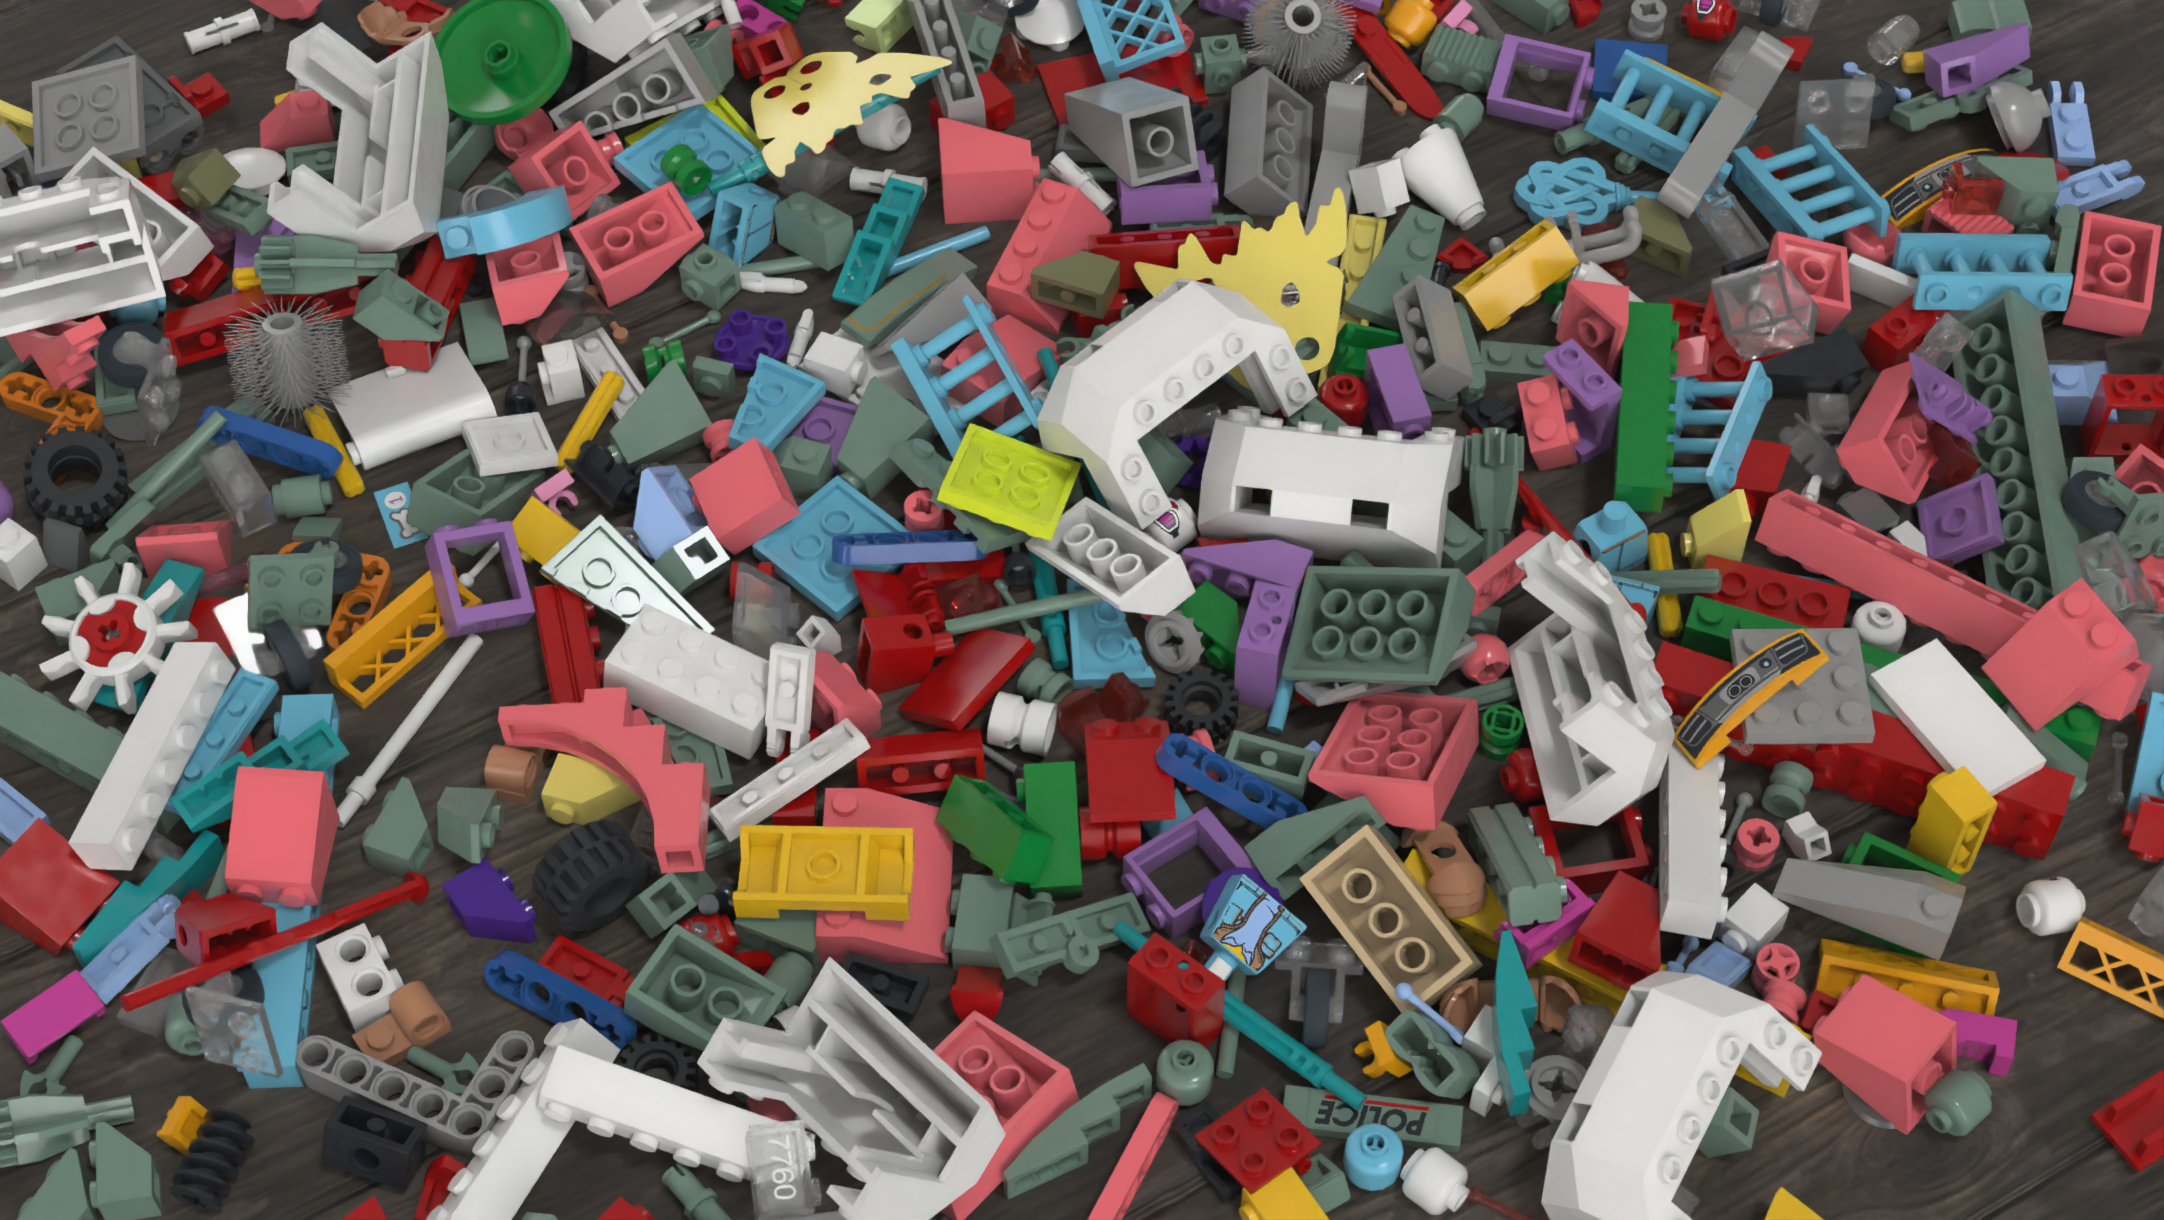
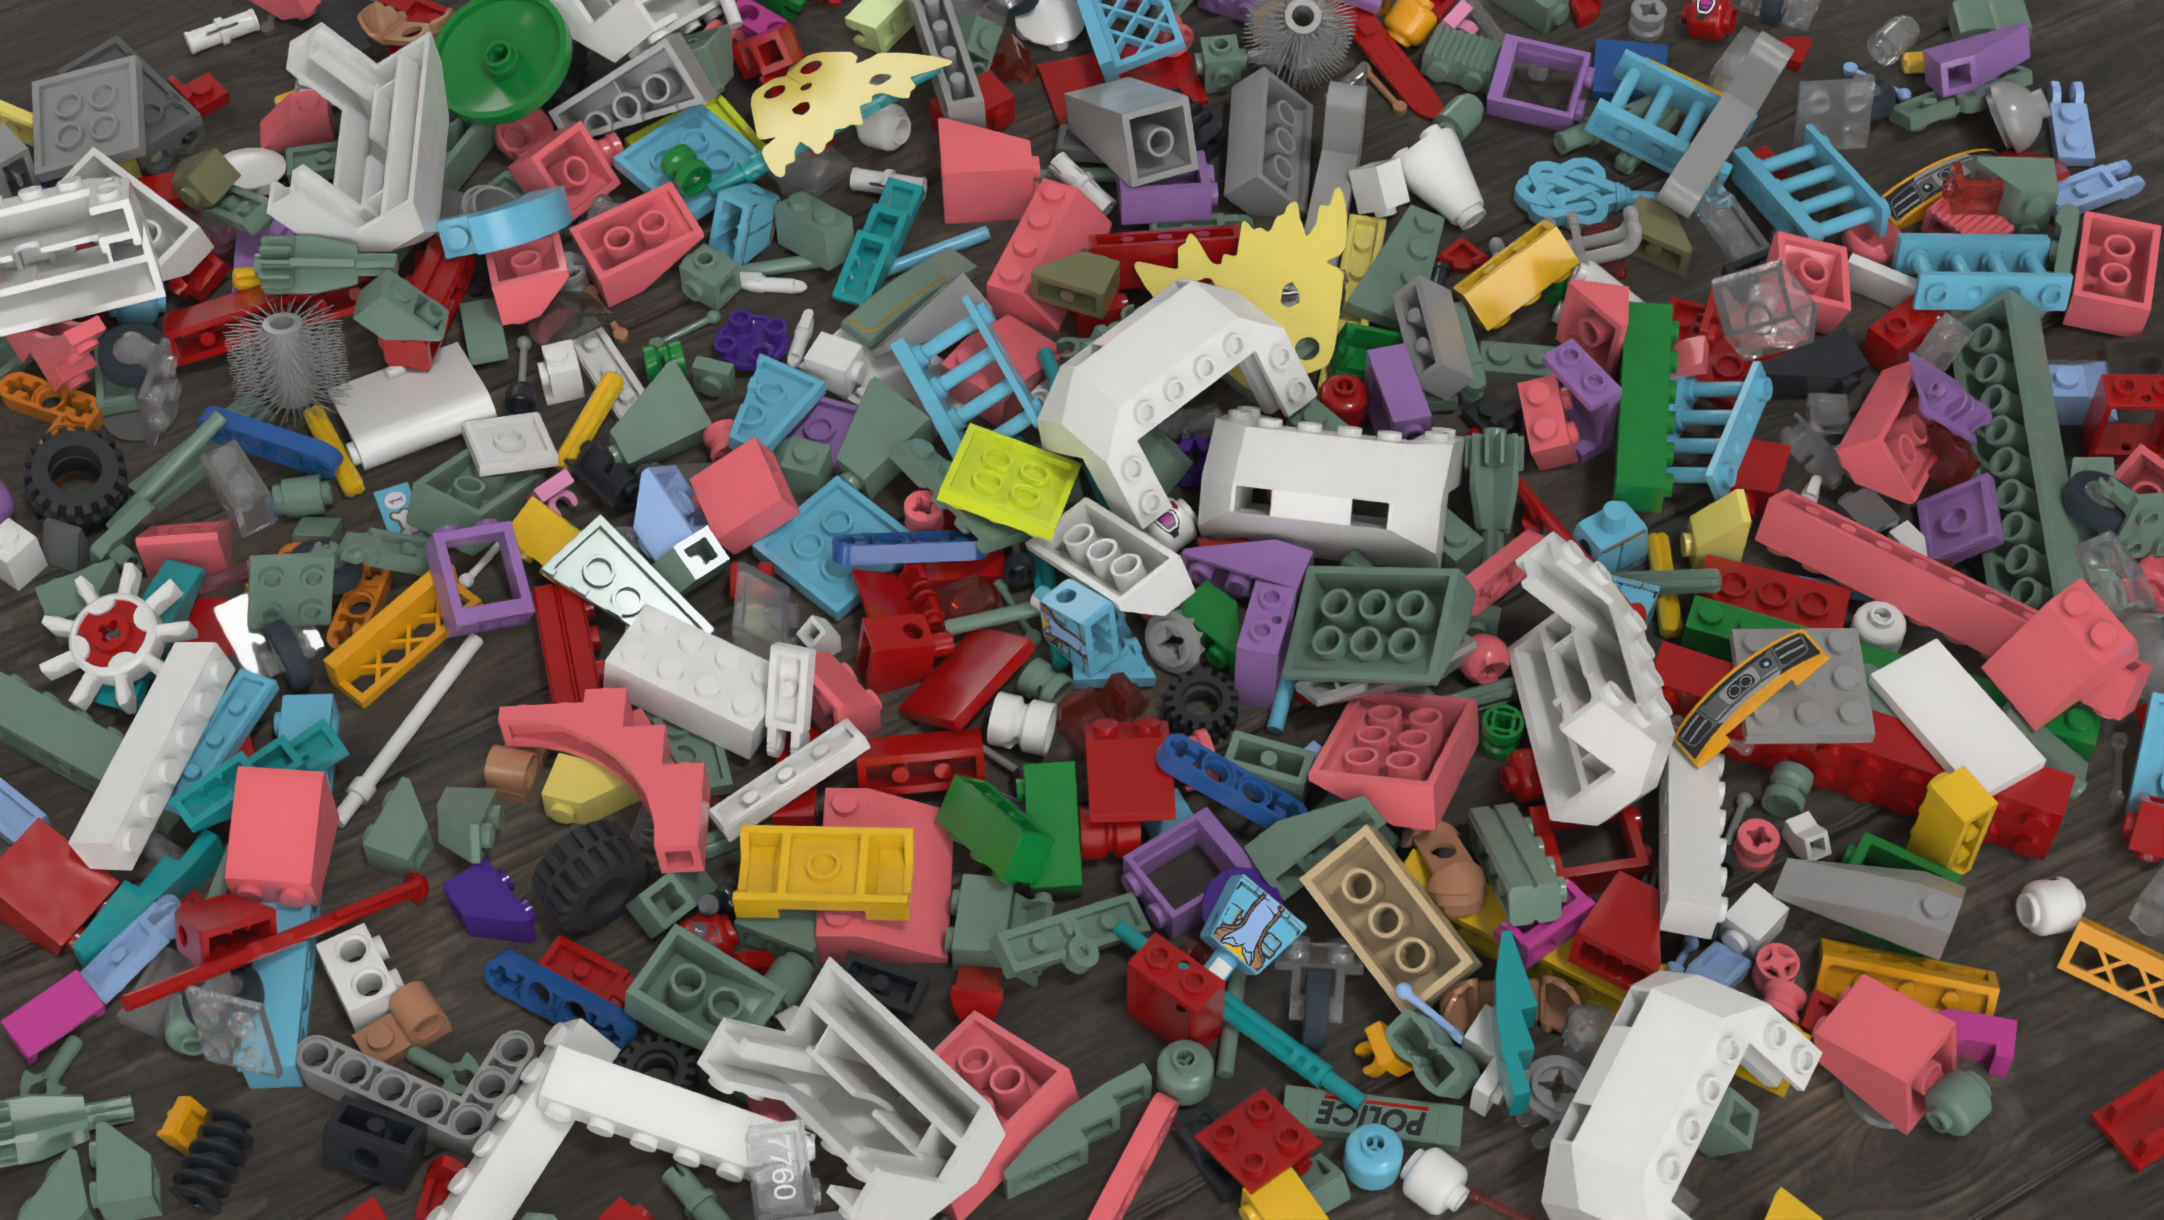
(385, 550): none -> sand green hinge
(1078, 624): none -> medium azure torso

